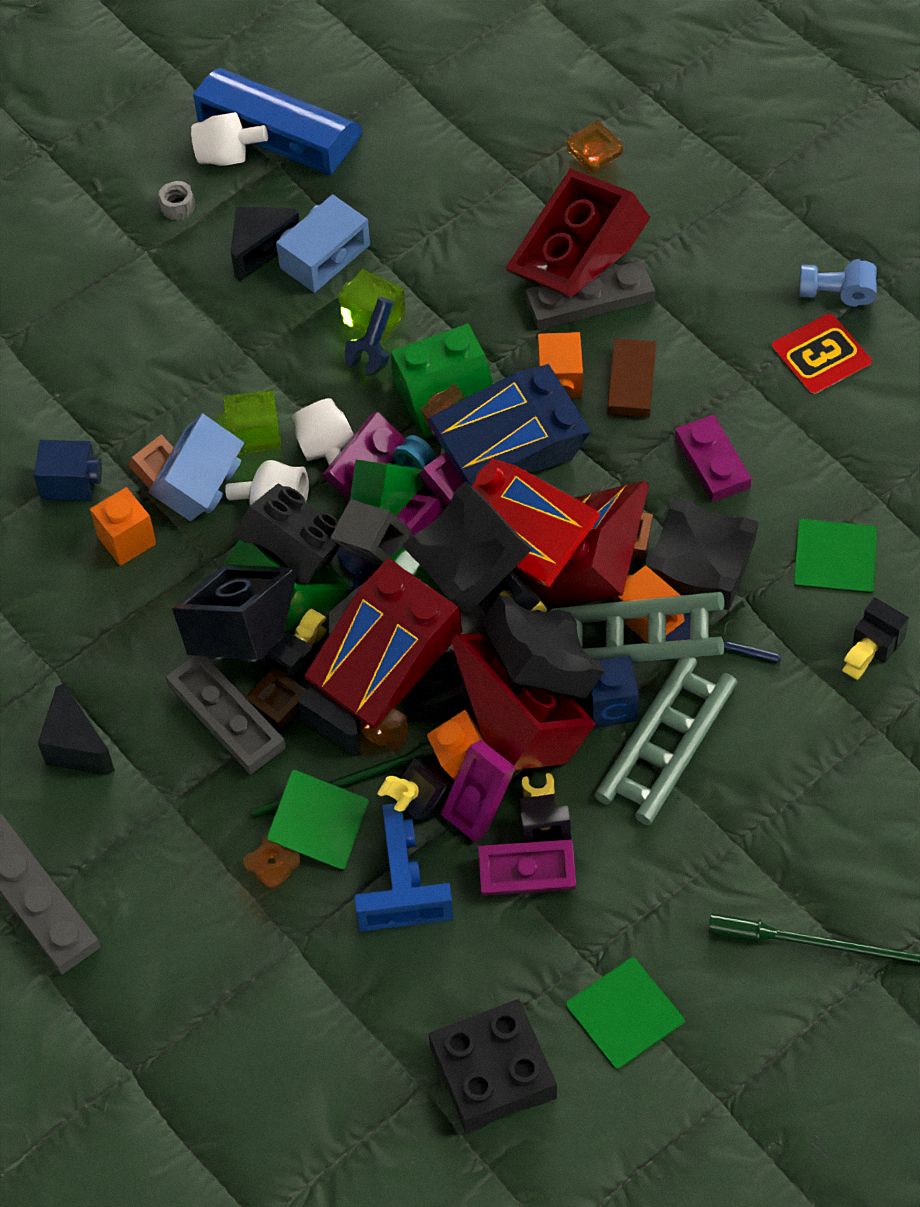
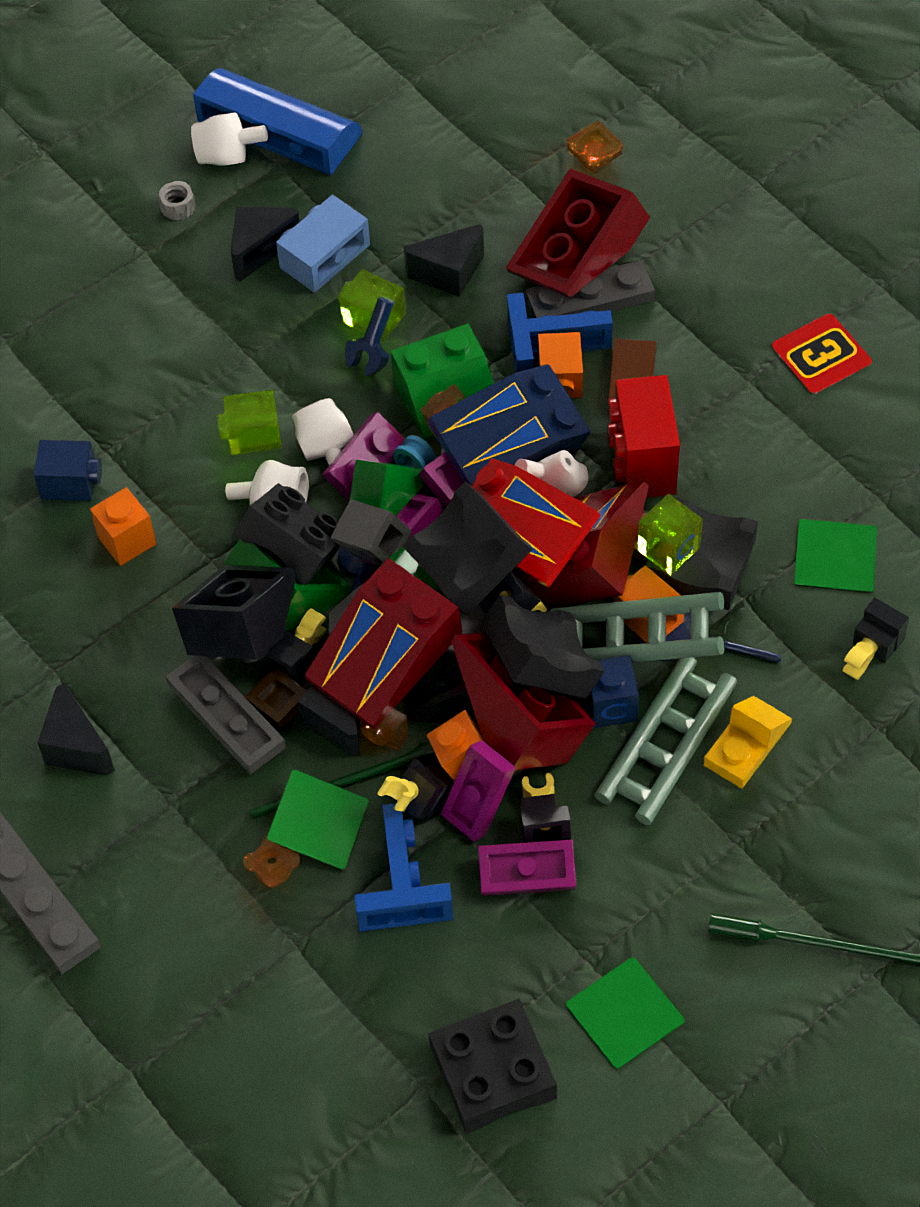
(150, 460): nougat plate -> none
(197, 468): medium blue brick -> none
(446, 260): none -> black slope
(559, 471): none -> white piece
(594, 330): none -> blue bracket
(644, 434): none -> red brick
(669, 534): none -> clear neon green brick
(713, 458): magenta plate -> none
(746, 740): none -> yellow slope
(855, 284): medium blue leg -> none

